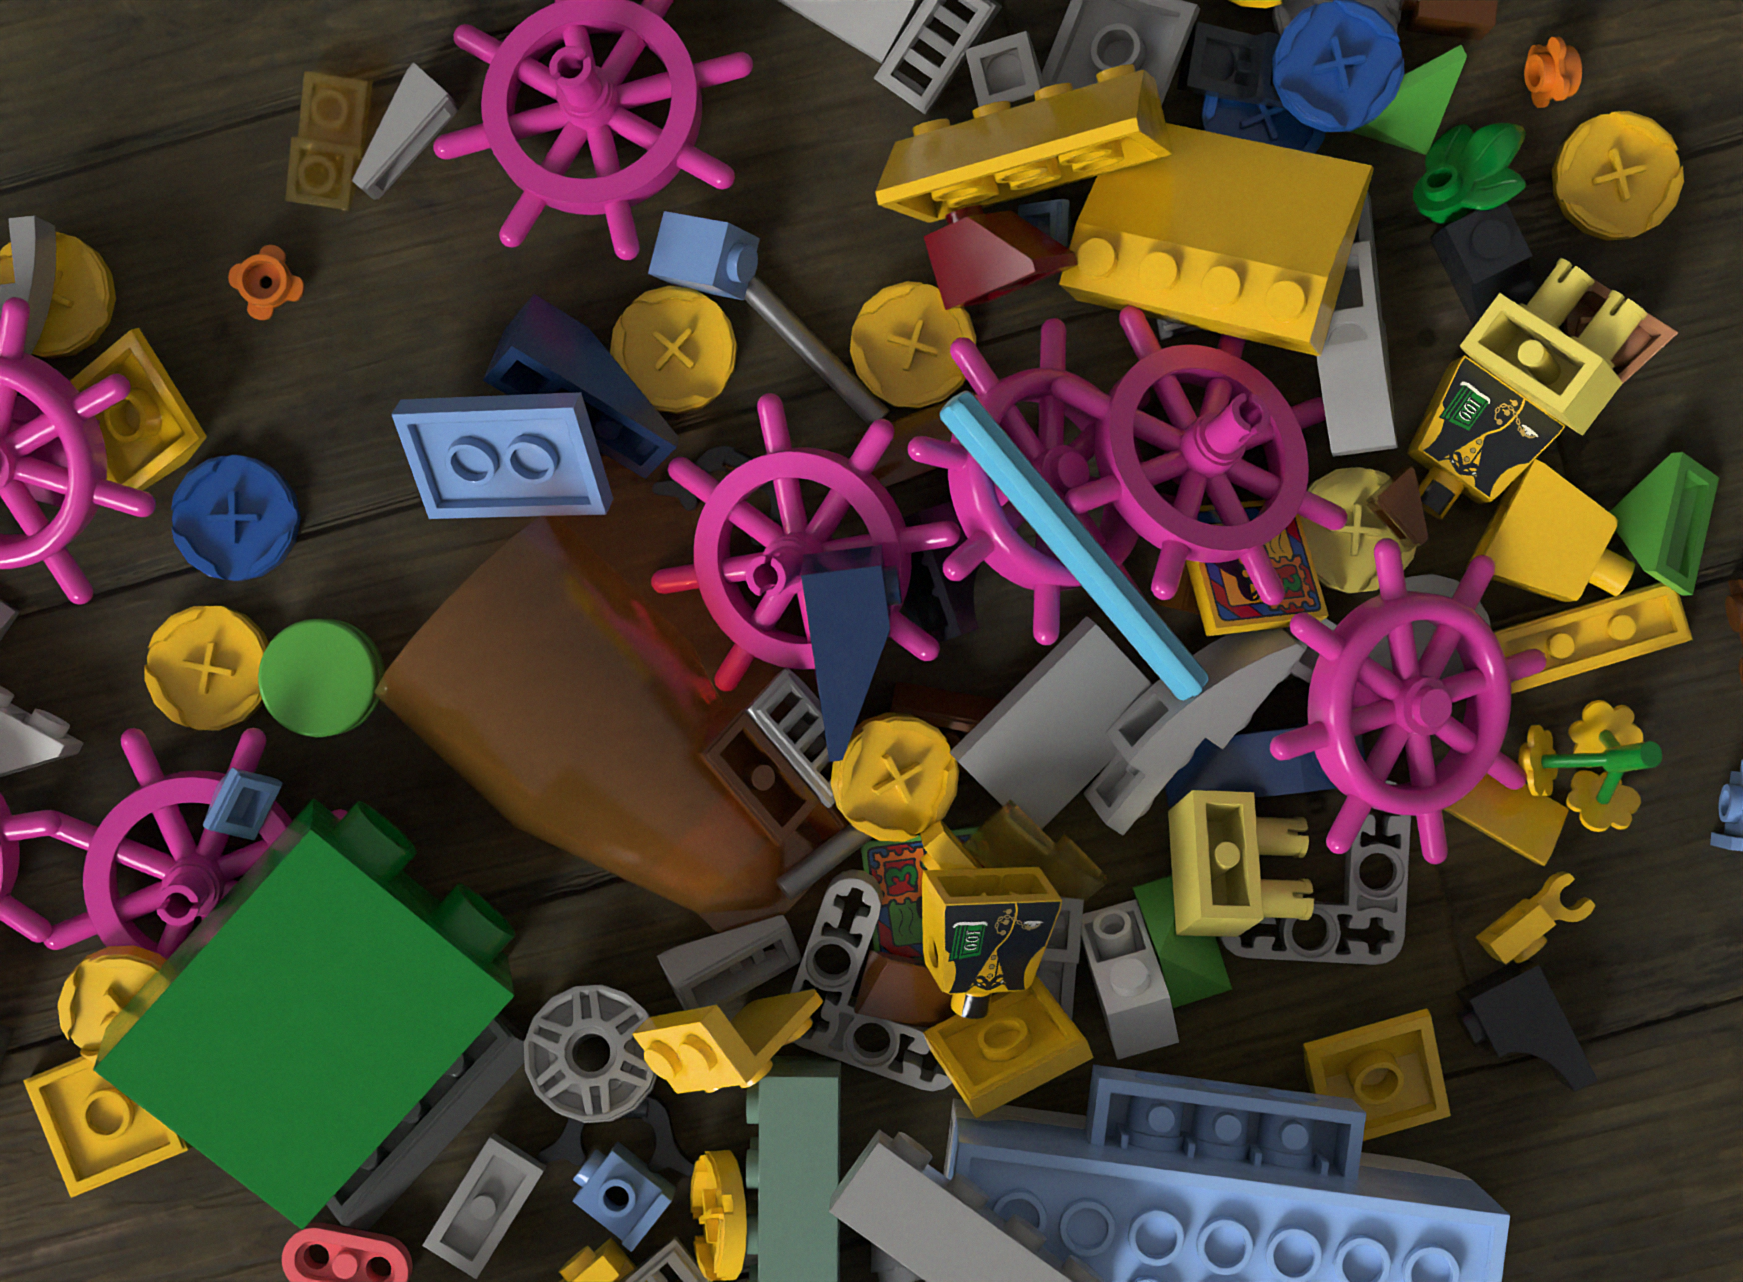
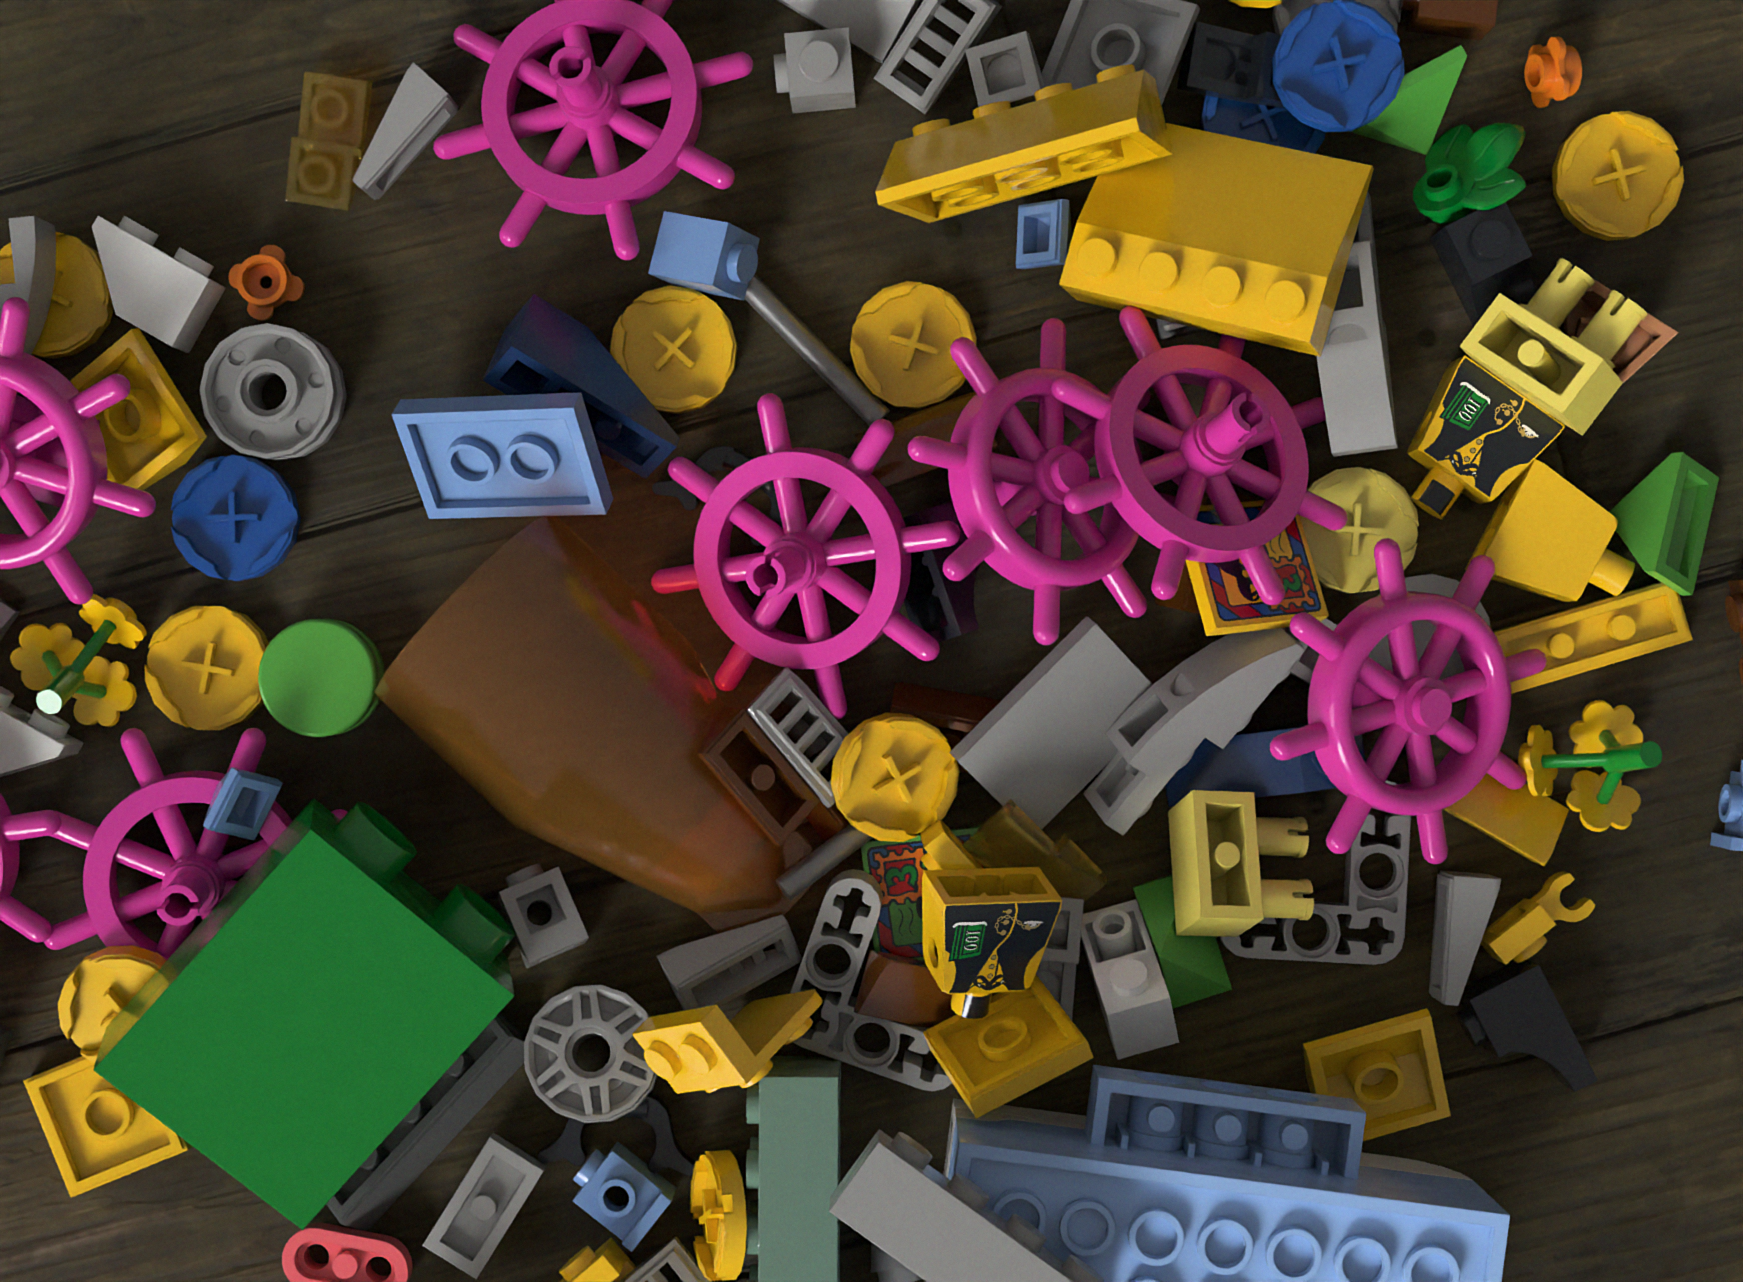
(68, 668): none -> yellow plant
(150, 288): none -> white slope
(235, 383): none -> light grey wheel
(562, 931): none -> light grey brick
(816, 70): none -> light grey brick
(848, 623): dark blue slope -> none
(991, 256): dark red slope -> none
(1073, 544): medium azure axle -> none
(1400, 508): reddish brown slope -> none
(1460, 920): none -> light grey slope

